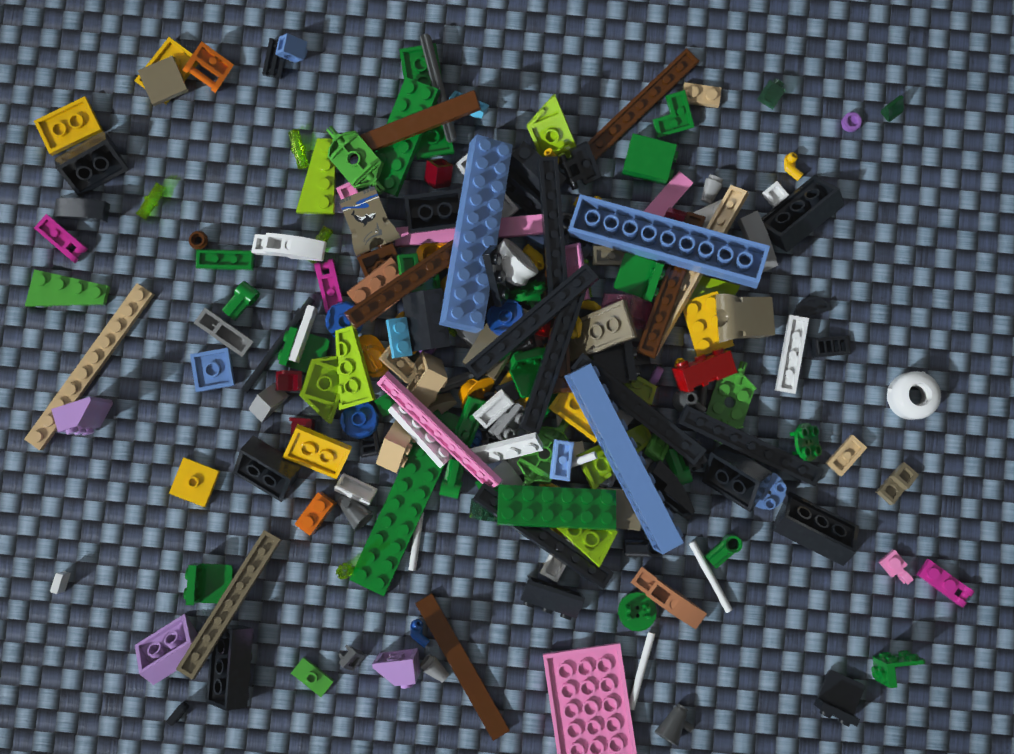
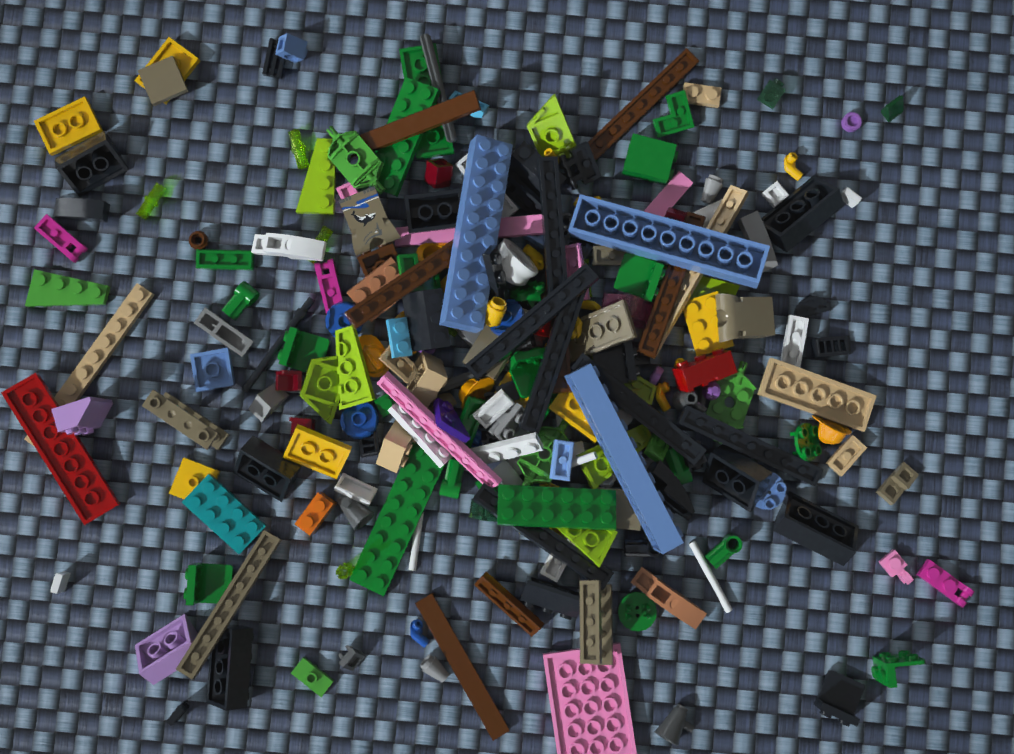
(61, 452): none -> red plate
(186, 420): none -> dark tan fence
(210, 61): orange plate -> none
(224, 513): none -> teal plate
(303, 334): white tile -> none
(399, 667): lavender slope -> none
(448, 420): none -> dark purple wing
(495, 311): none -> yellow brick
(509, 604): none -> reddish brown plate
(596, 623): none -> dark tan fence
(641, 670): white bar -> none
(660, 396): none -> yellow arm
(711, 391): none -> medium lavender plate
(816, 394): none -> tan plate
(831, 432): none -> light orange piece
(850, 197): none -> white tile
(899, 398): white piece -> none

